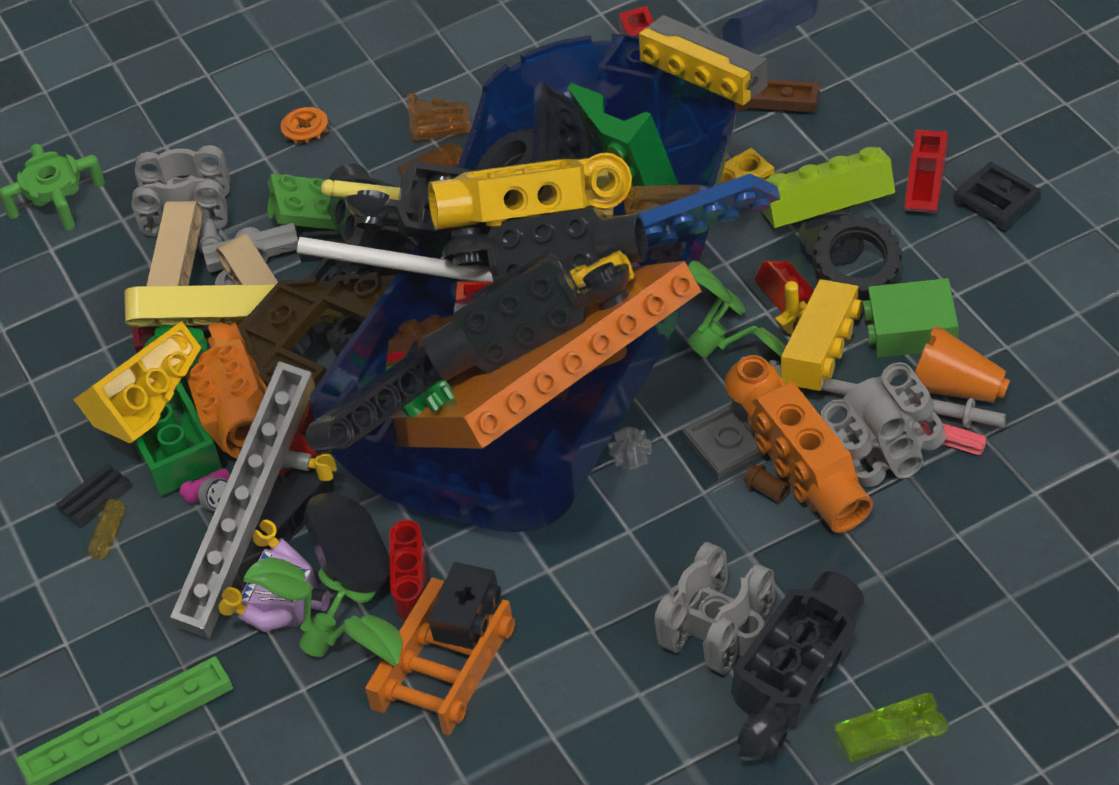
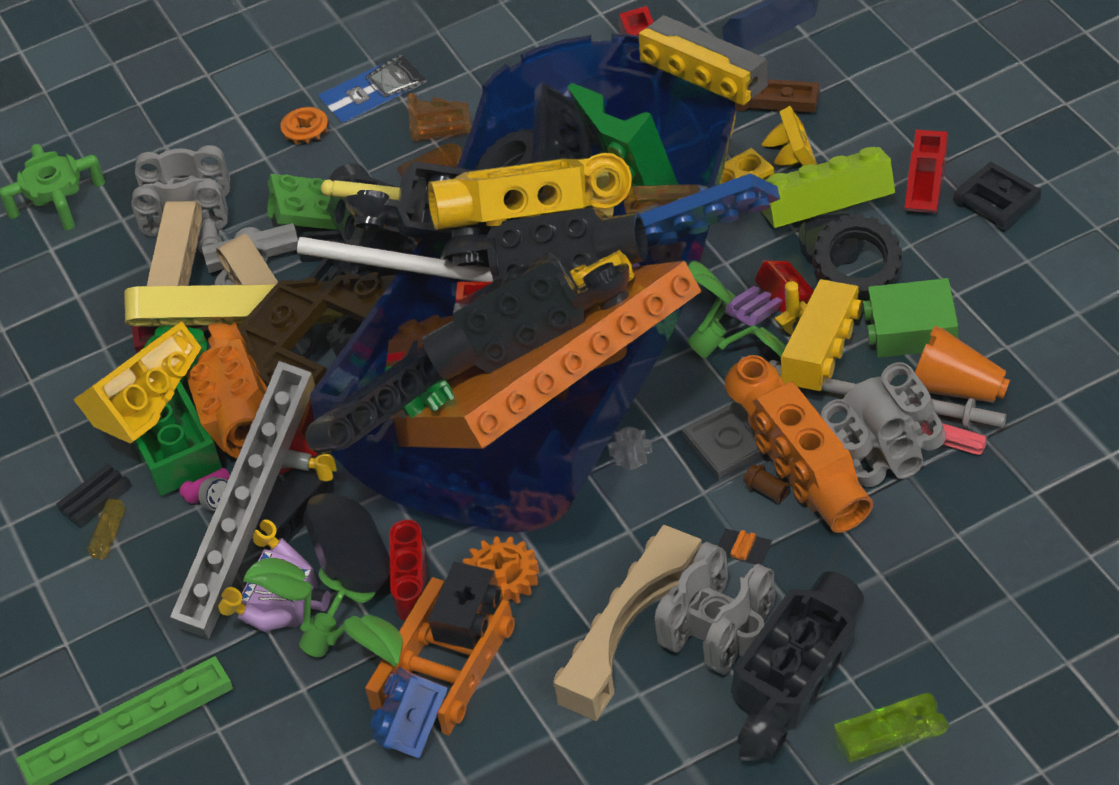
(372, 88): none -> sticker
(407, 712): none -> blue bracket
(513, 566): none -> orange gear
(587, 678): none -> tan arch
(744, 546): none -> black piece
(748, 302): none -> medium lavender tile
(794, 135): none -> yellow tile

